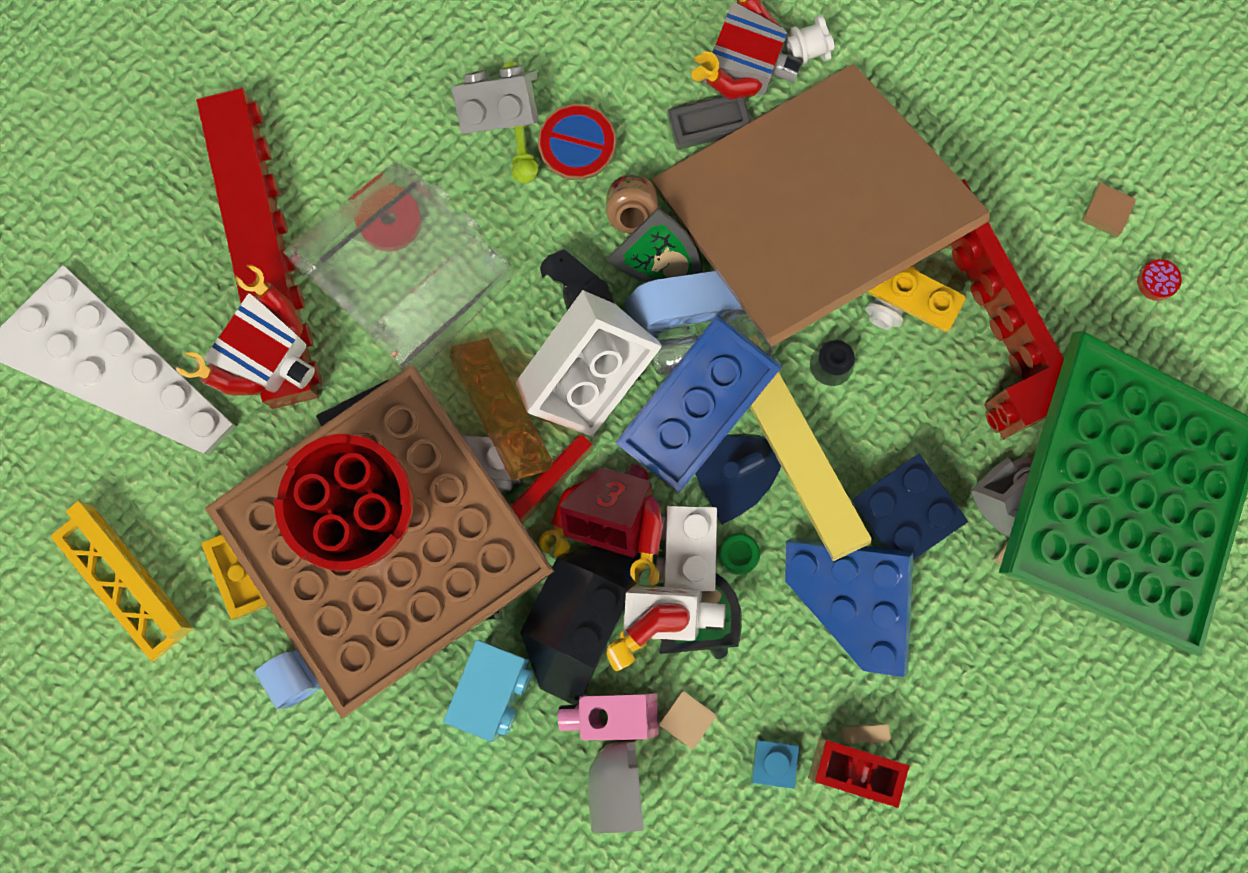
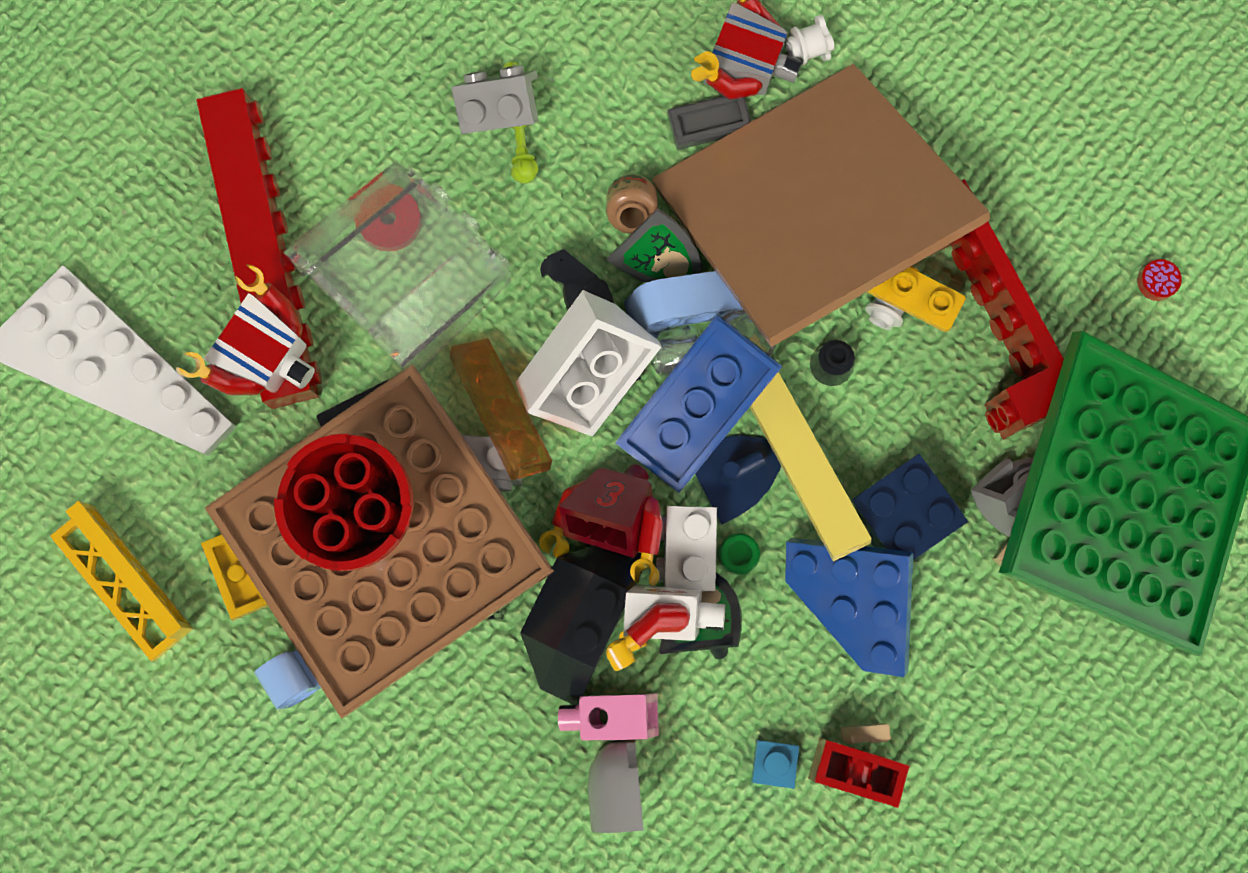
(488, 691): medium azure brick -> none
(552, 479): red tile -> none
(577, 142): piece -> none
(687, 720): tan tile -> none
(1108, 210): medium nougat tile -> none

